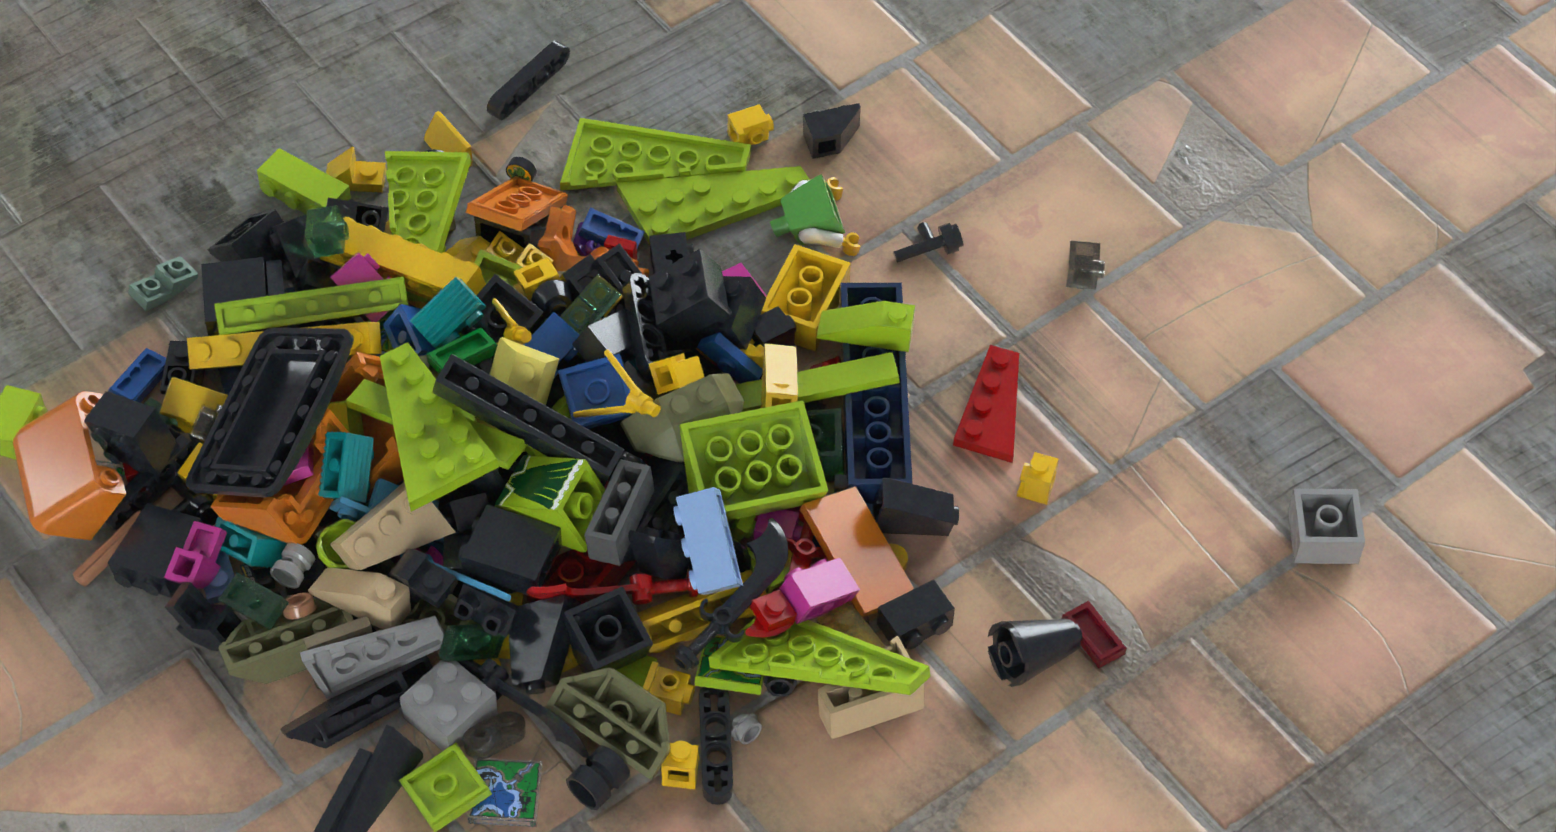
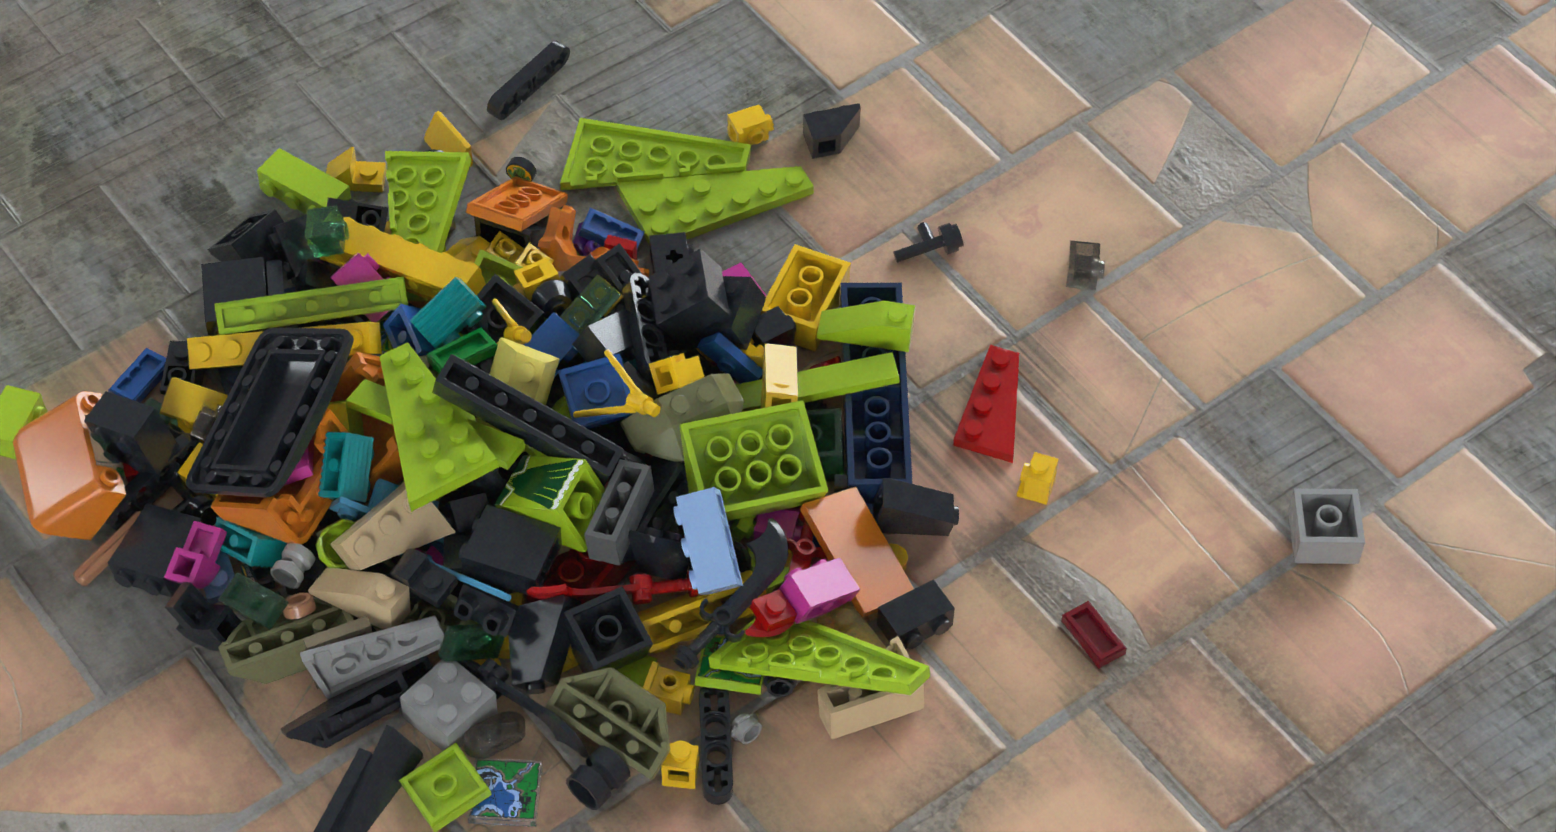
(168, 281): sand green slope -> none
(814, 215): bright green torso -> none
(1030, 647): black cone -> none

